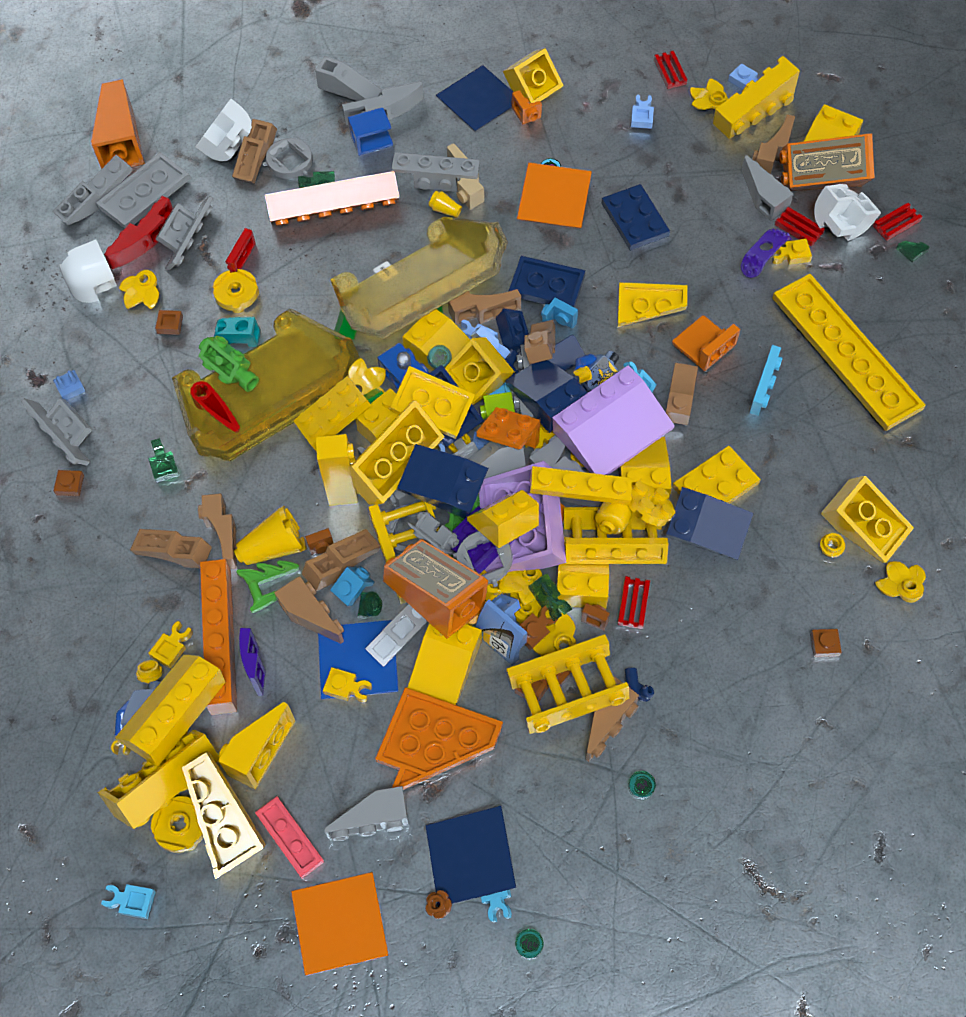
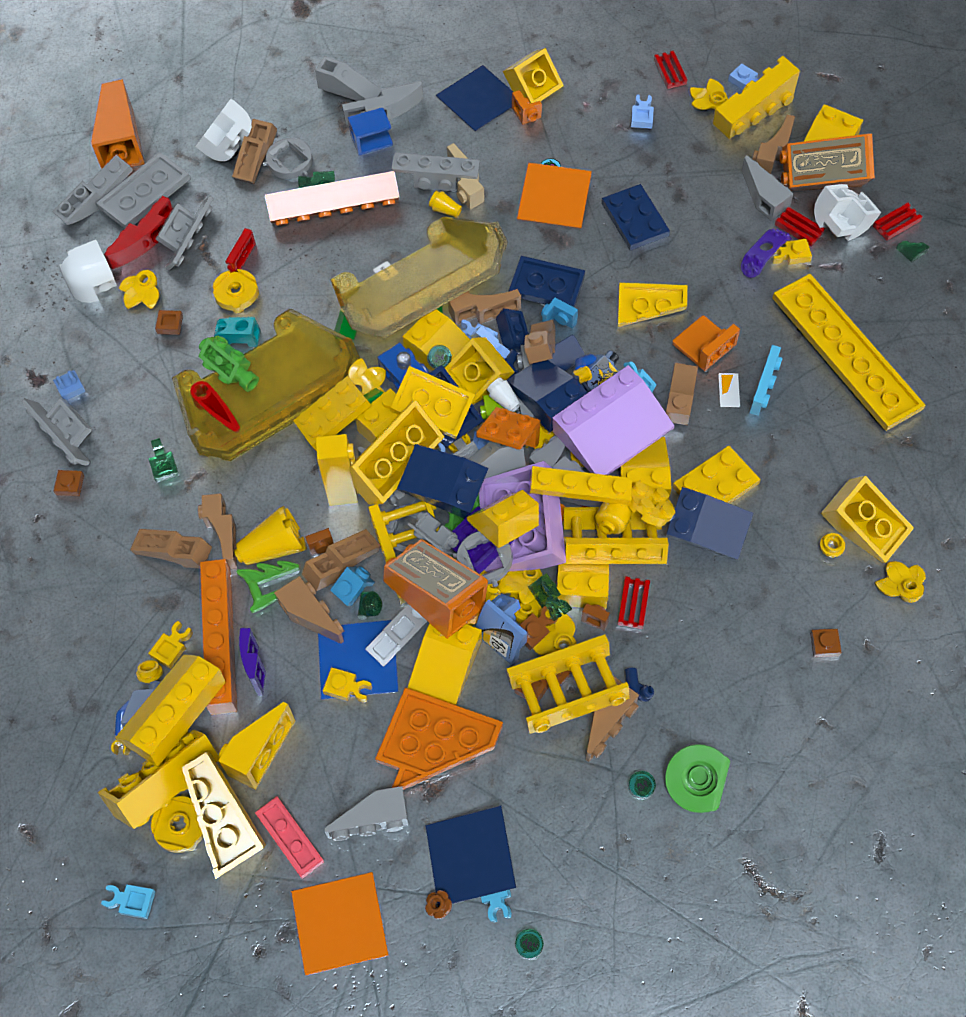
(503, 394): none -> white cone
(697, 777): none -> bright green hat
(729, 390): none -> white sticker

